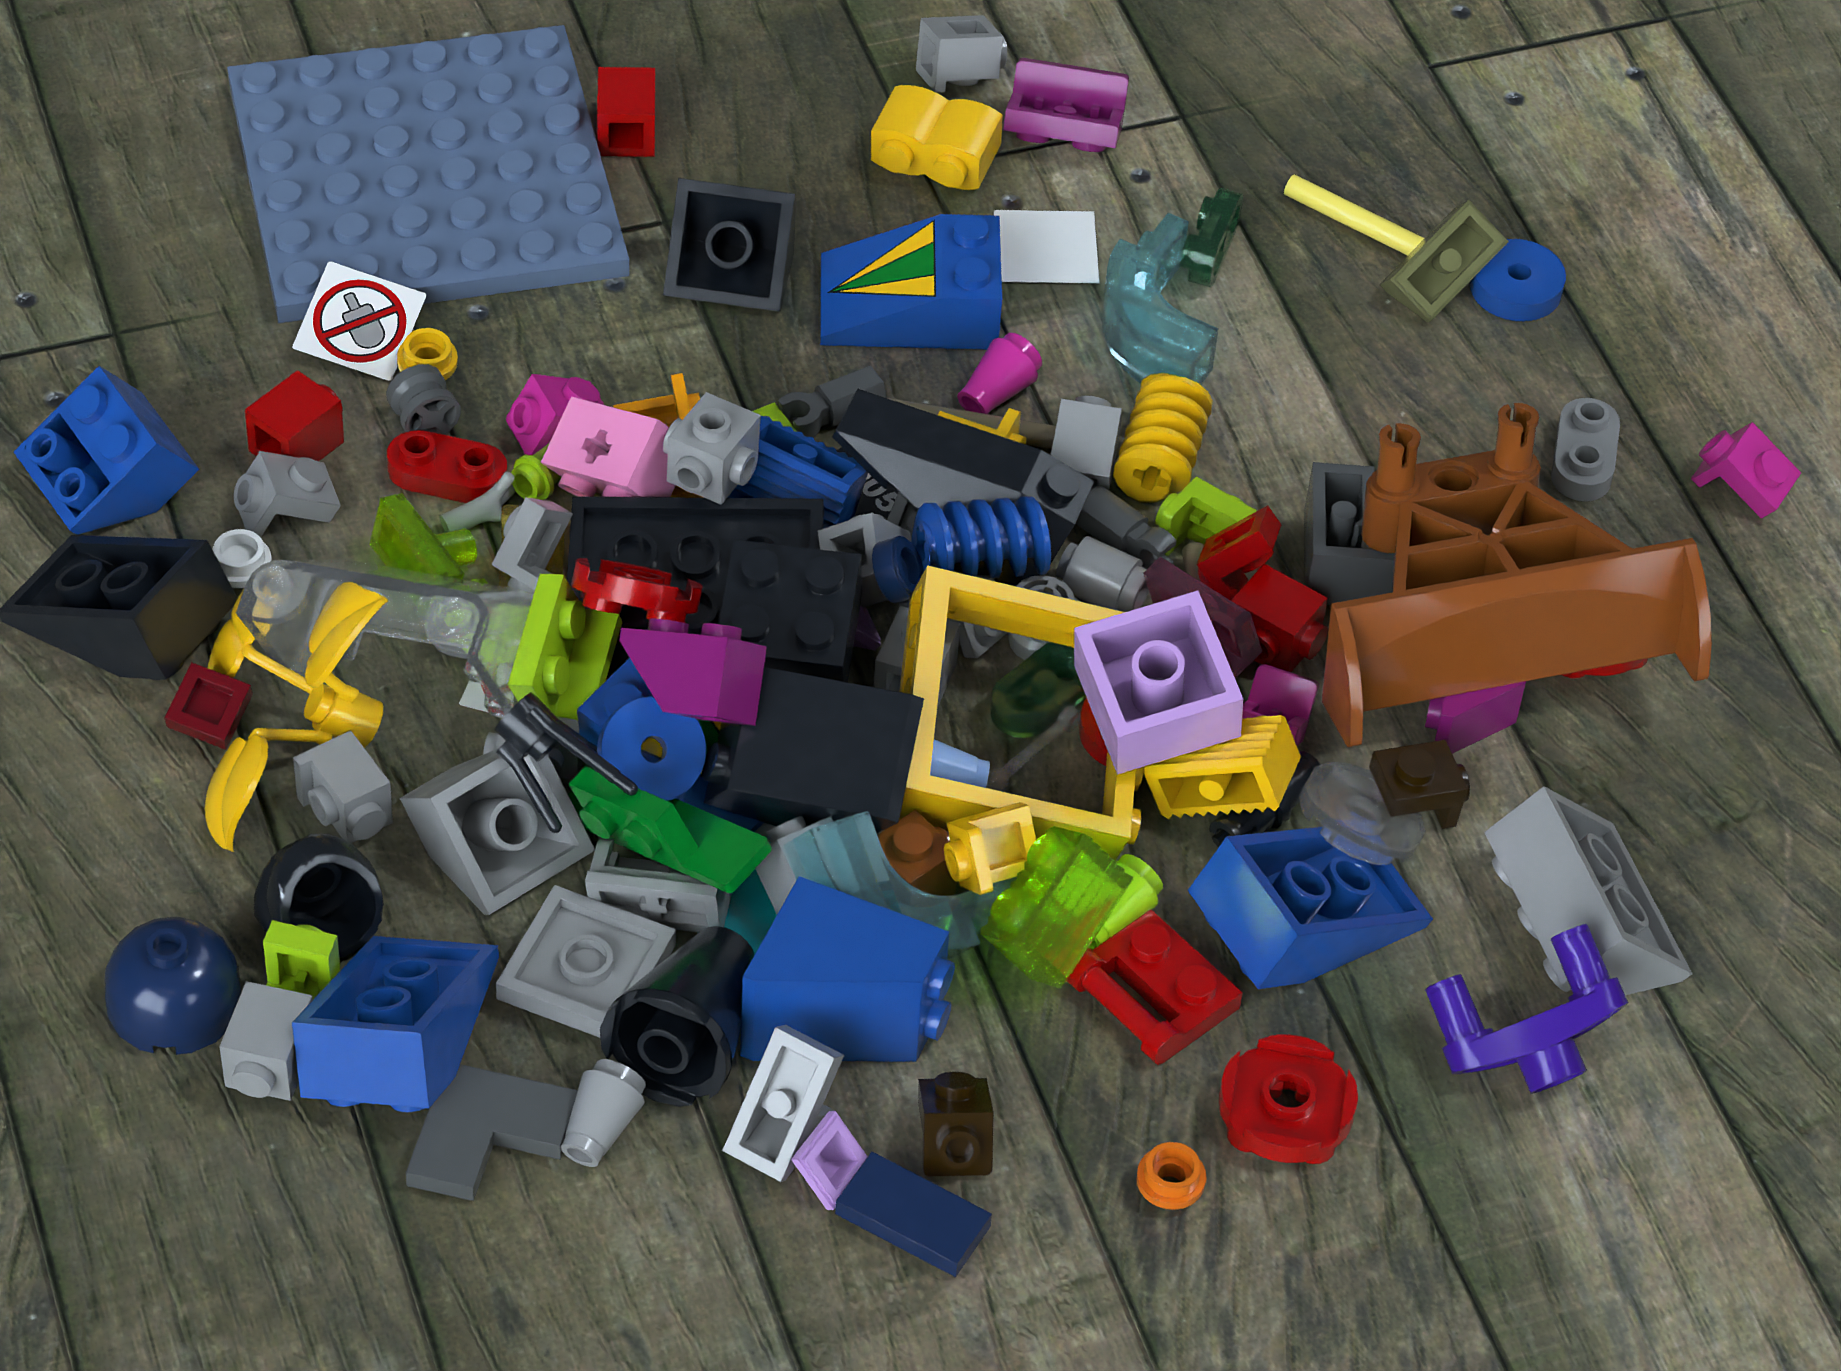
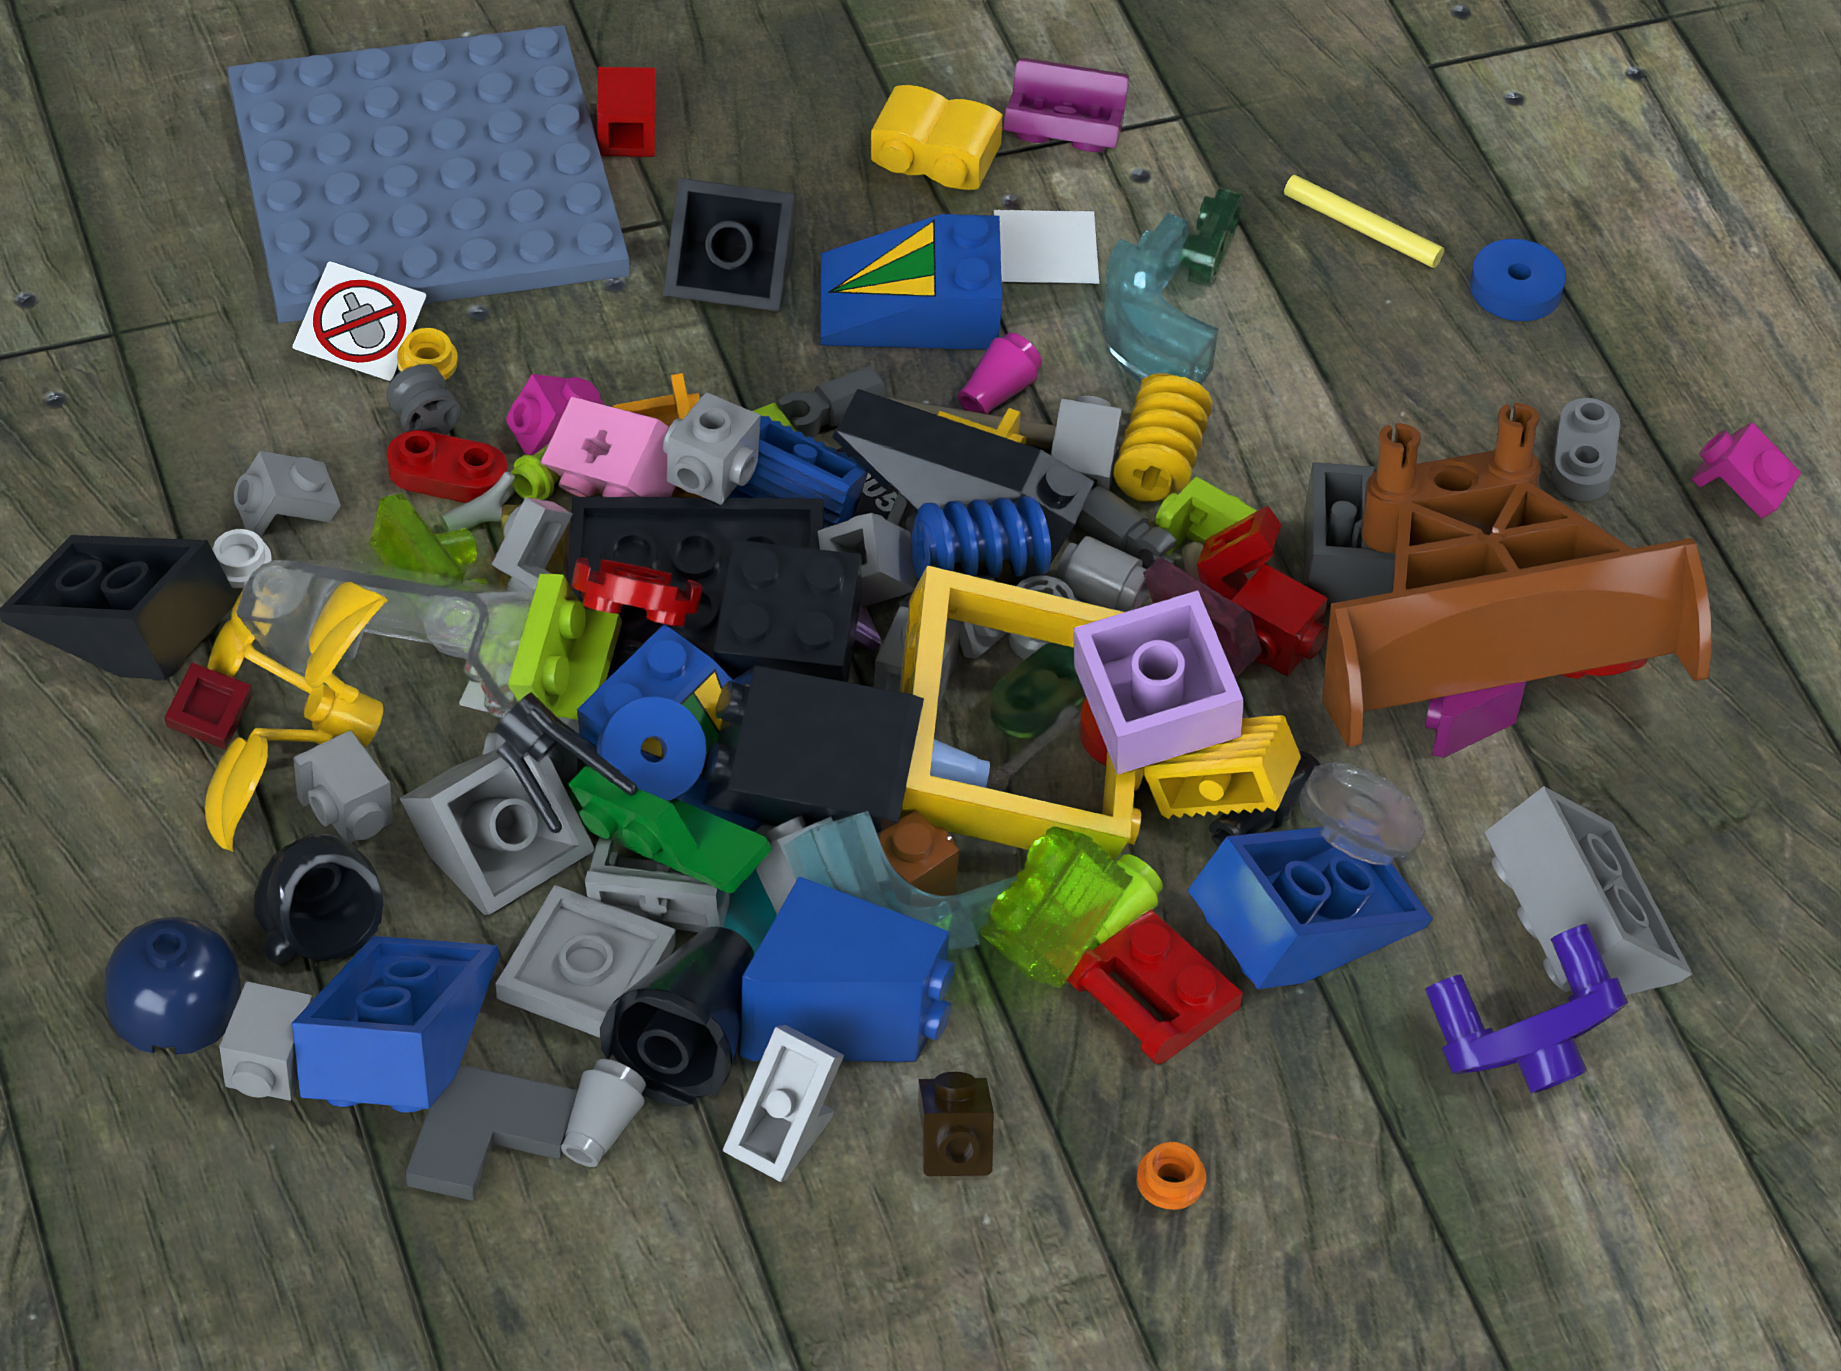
(105, 455): blue slope -> none
(296, 419): red brick -> none
(300, 957): lime bracket -> none
(696, 674): magenta slope -> none
(829, 1159): lavender slope -> none
(896, 568): dark blue tile -> none
(913, 1214): dark blue tile -> none
(959, 51): light grey brick -> none
(989, 846): yellow bracket -> none
(1281, 1132): red plate -> none
(1283, 694): dark pink bracket -> none
(1421, 780): dark brown bracket -> none
(1444, 261): olive slope -> none

